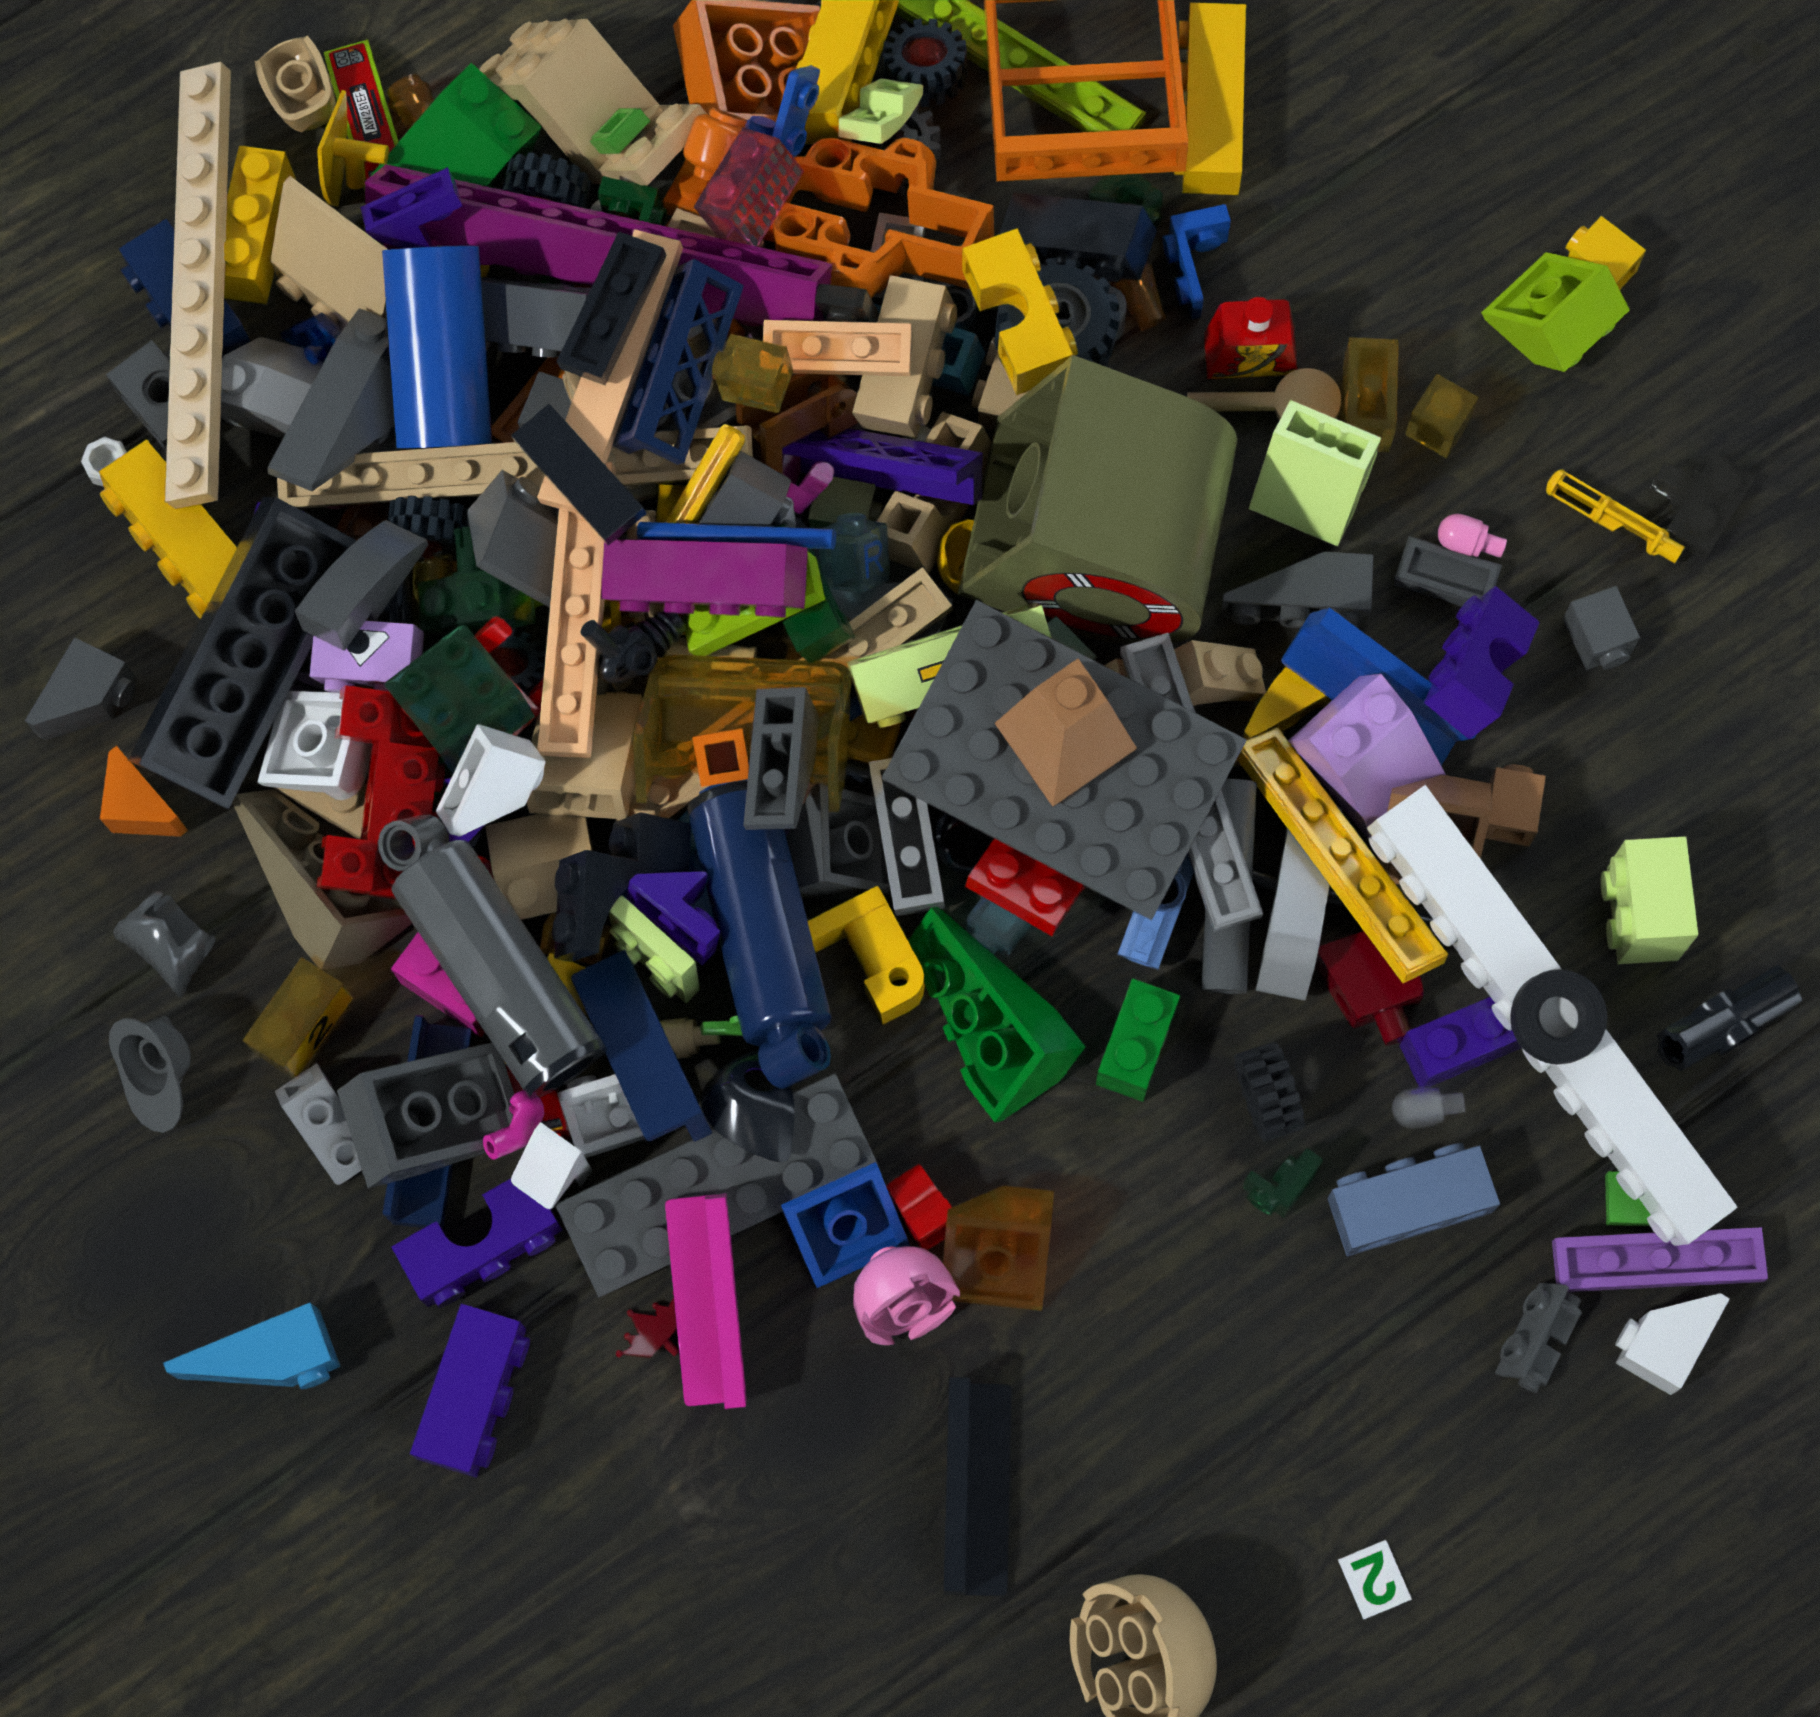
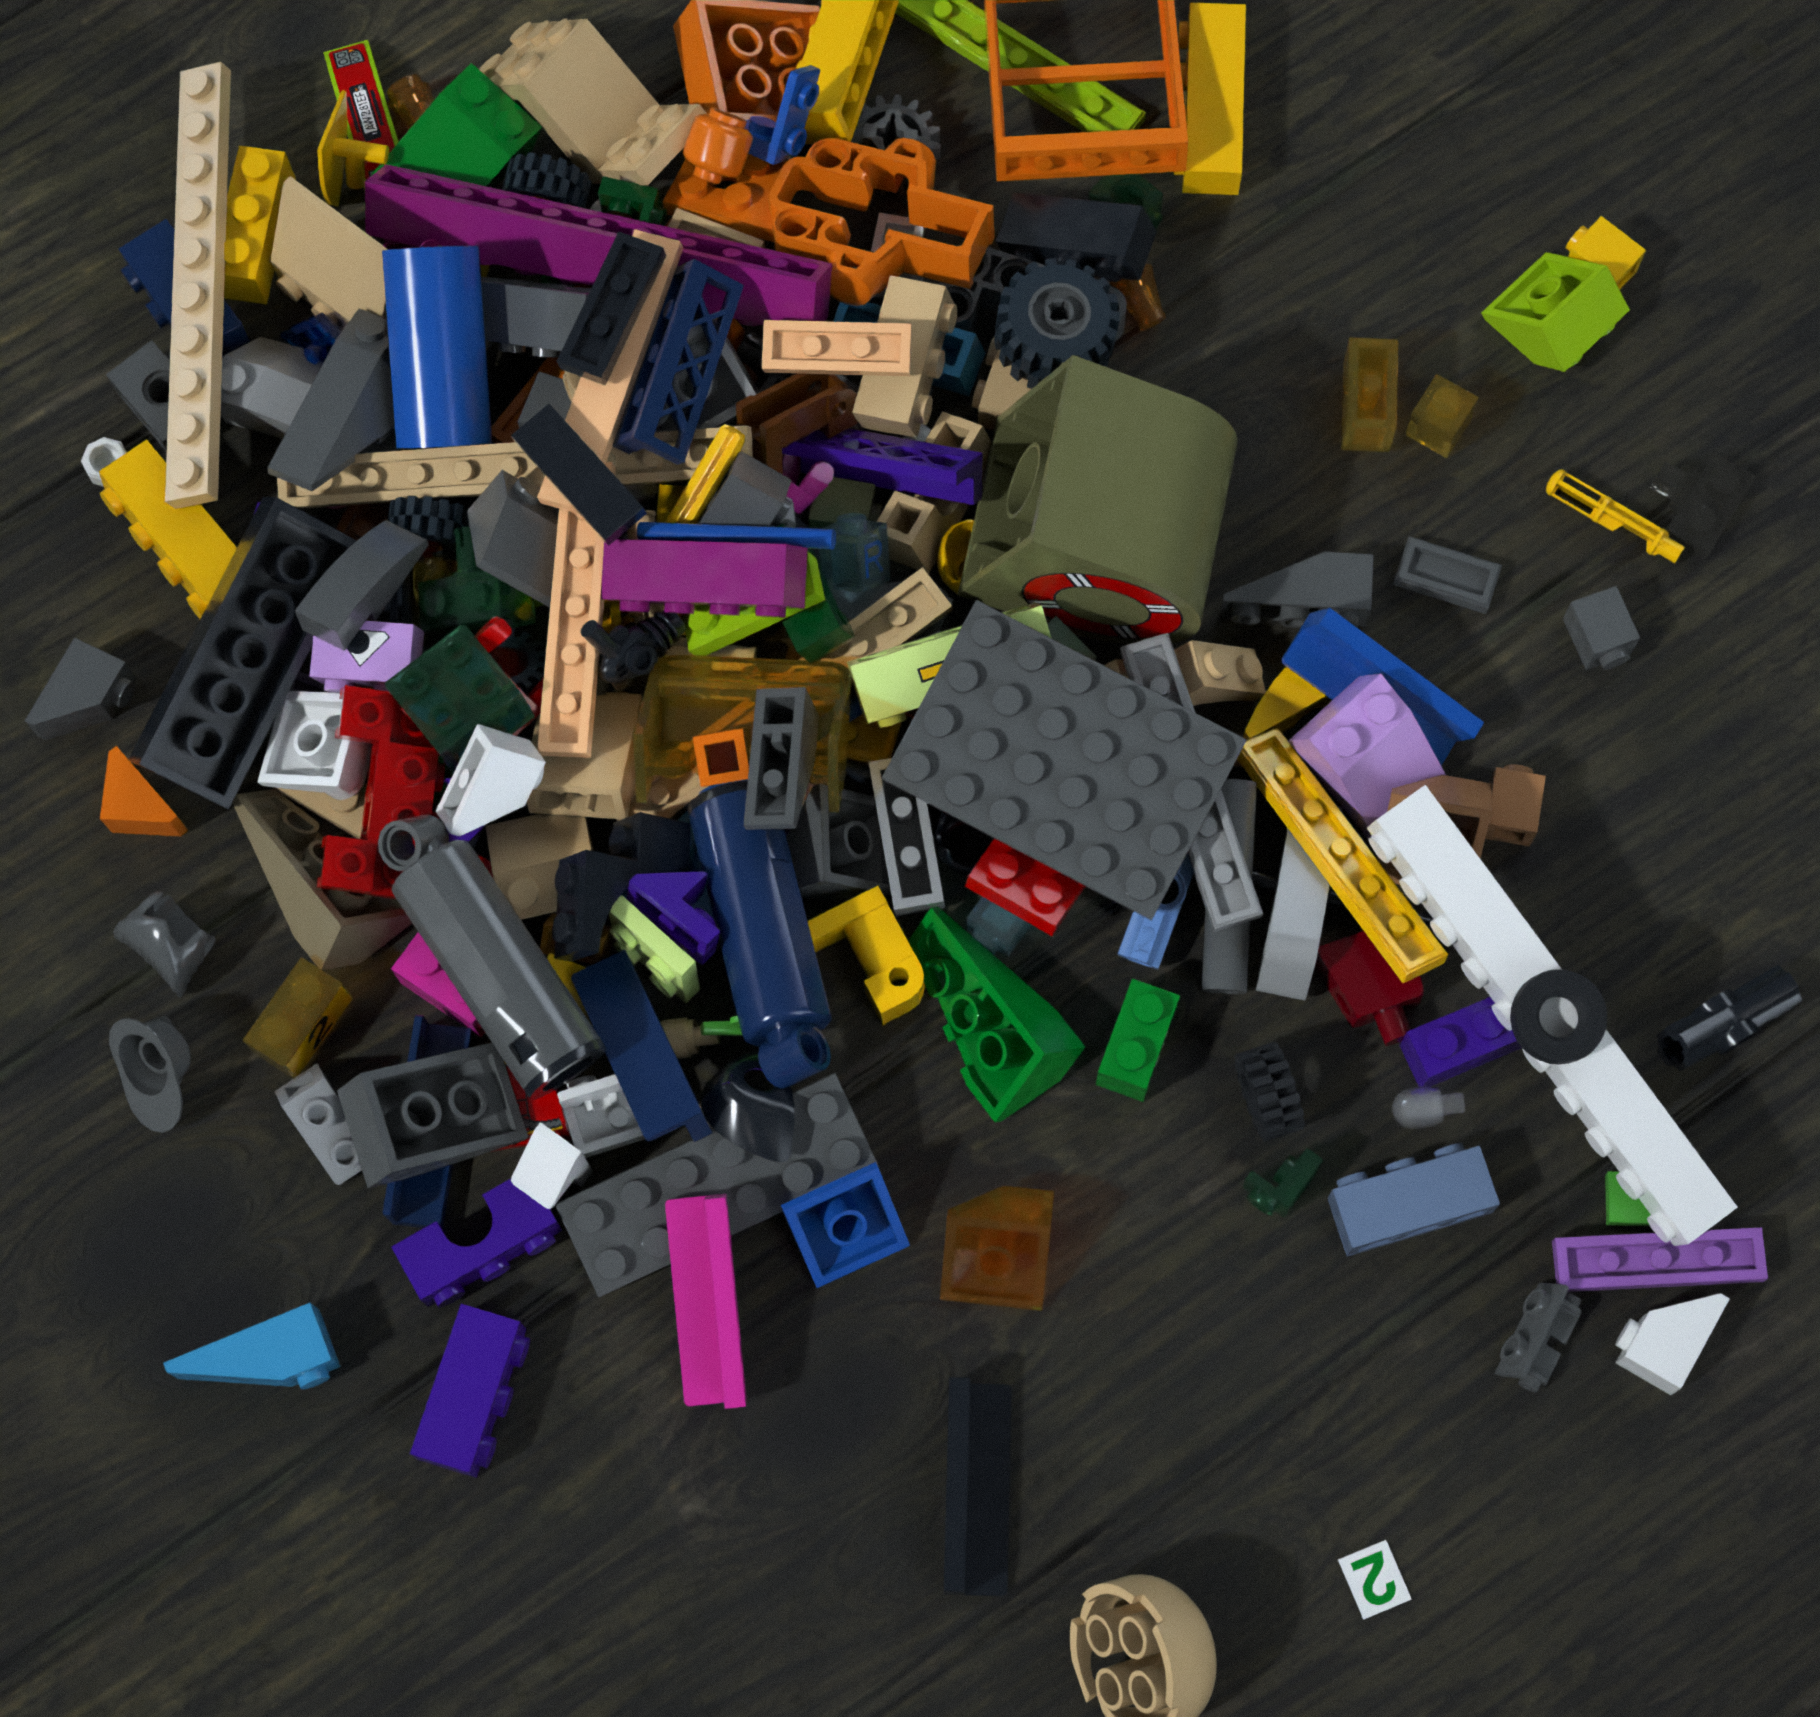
(297, 83): tan piece -> none
(401, 215): dark purple slope -> none
(517, 1135): dark pink arm -> none
(619, 130): bright green tile -> none
(652, 1332): dark red piece -> none
(749, 188): clear pink brick -> none
(753, 373): clear yellow brick -> none
(845, 304): clear smoke plate -> none
(882, 111): yellowish green slope -> none
(903, 1293): bright pink cylinder -> none
(920, 1206): red leg -> none
(928, 58): black wheel -> none
(1006, 273): yellow arch -> none
(1065, 733): medium nougat slope -> none
(1188, 231): blue bracket -> none
(1251, 340): red torso -> none
(1302, 386): tan piece -> none
(1314, 472): yellowish green brick -> none
(1469, 536): bright pink cylinder -> none
(1469, 681): dark purple arch -> none
(1650, 900): yellowish green brick -> none

